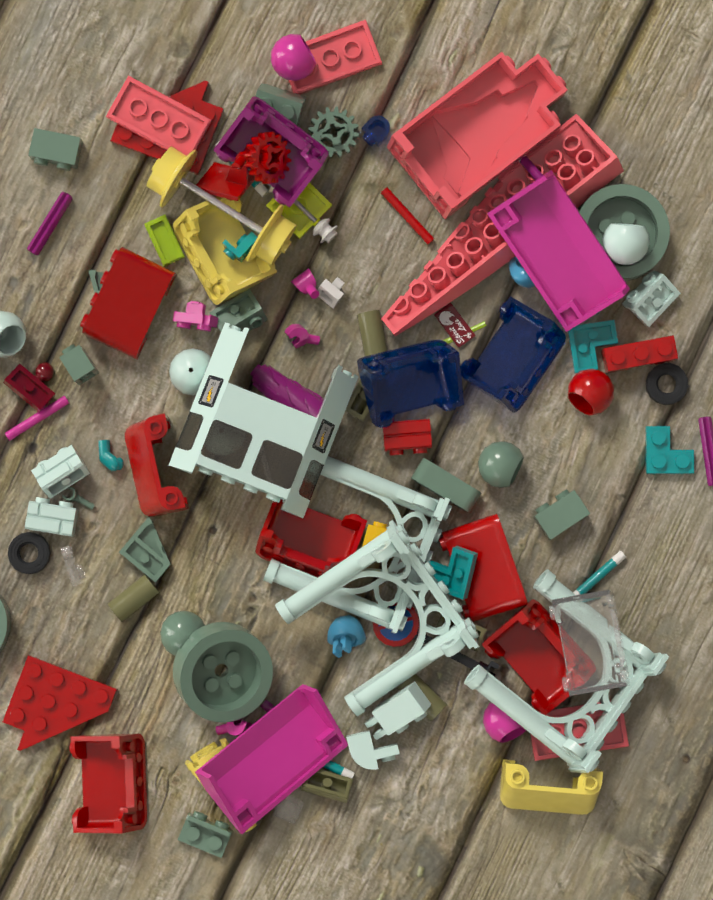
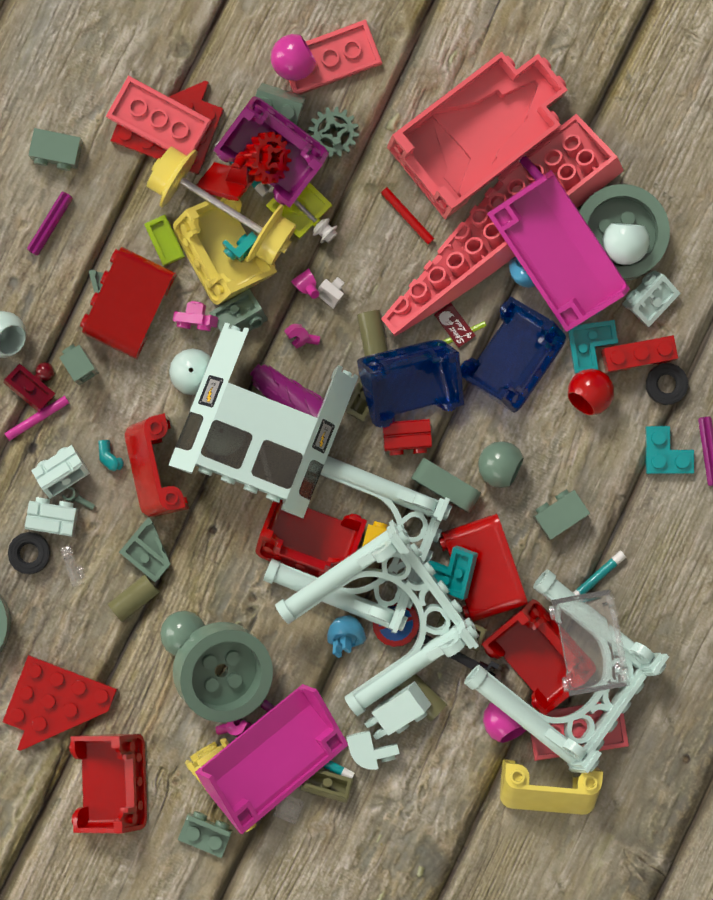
(376, 130): clear blue plate -> none

